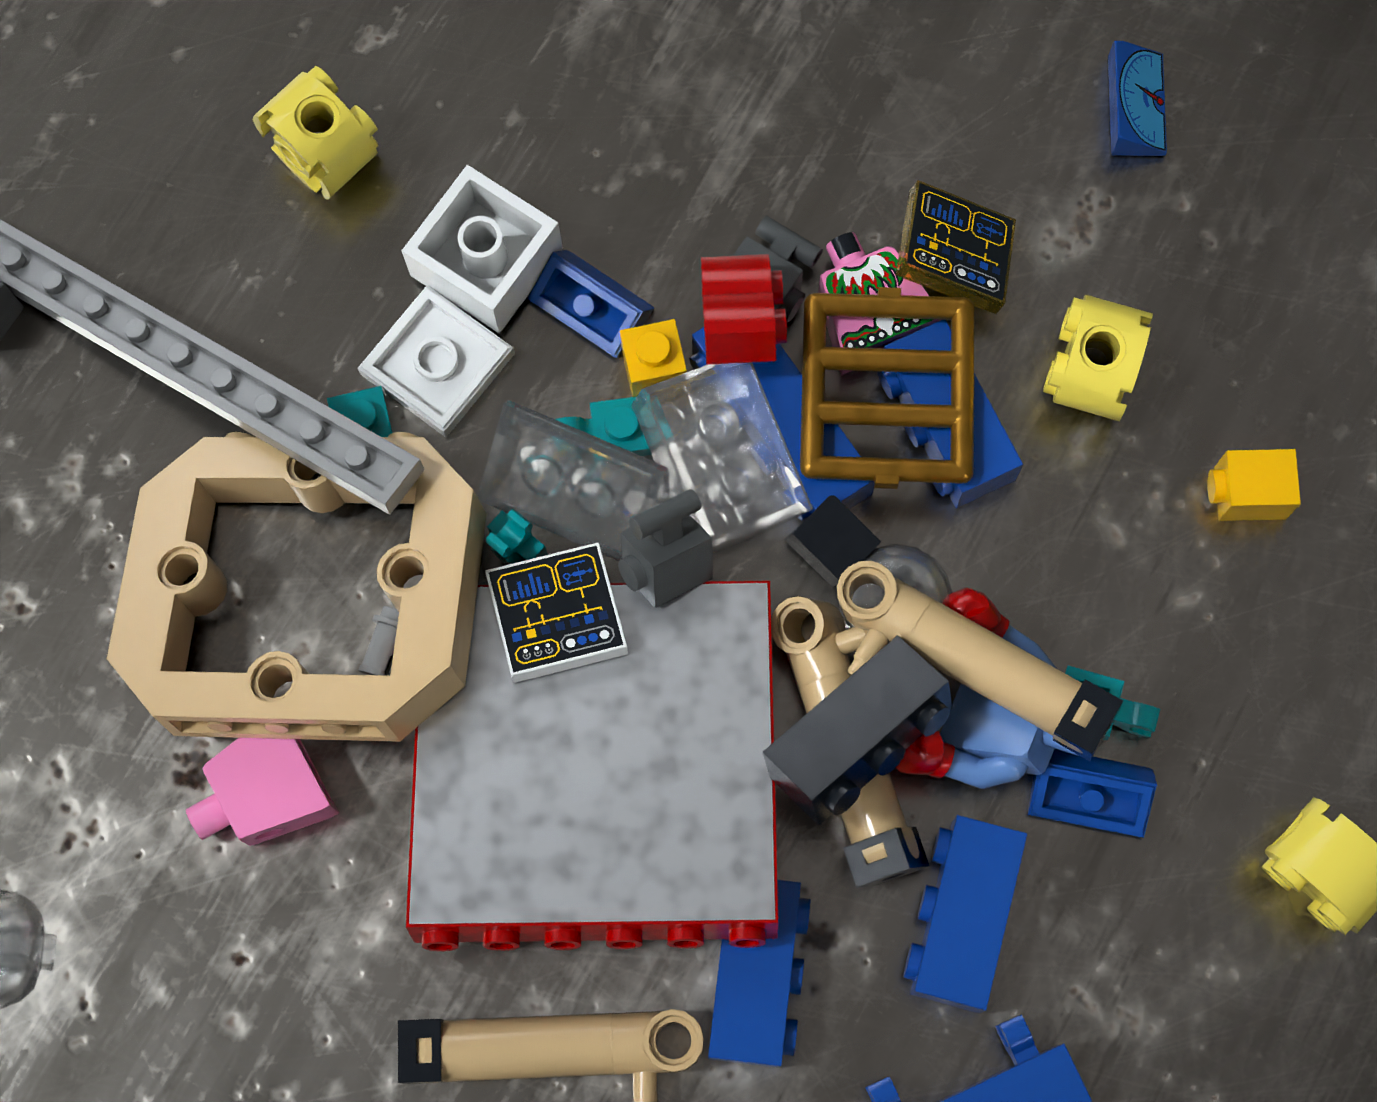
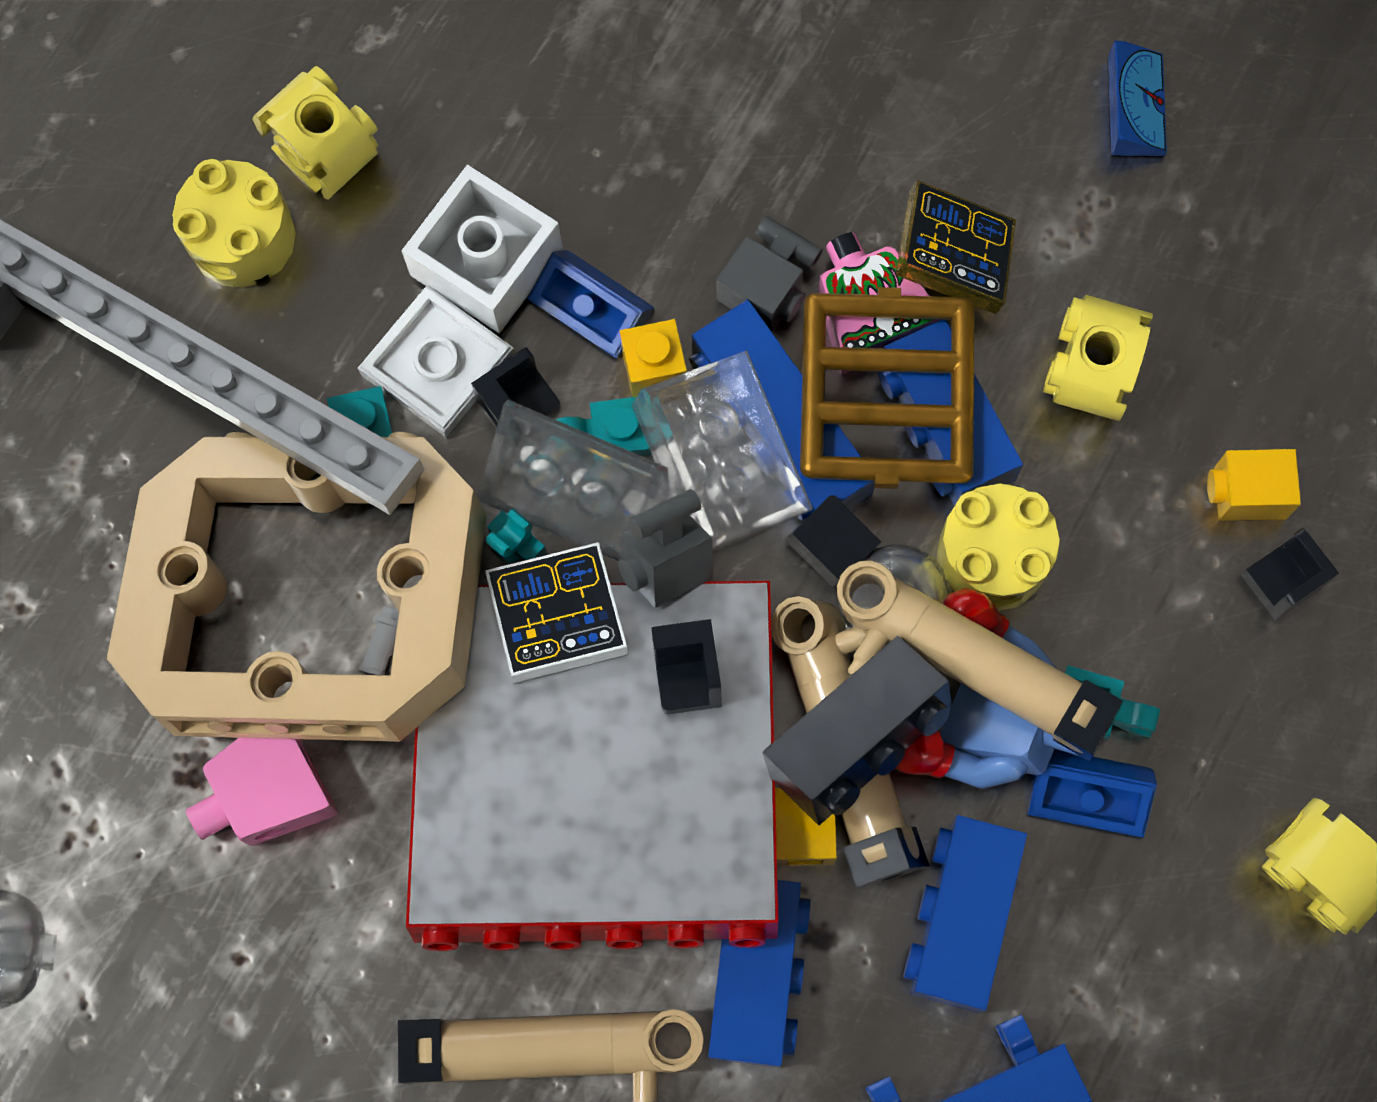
(234, 222): none -> light yellow brick
(515, 381): none -> black panel
(686, 666): none -> black panel
(740, 309): red brick -> none
(800, 838): none -> yellow brick
(999, 543): none -> light yellow brick
(1290, 574): none -> black panel

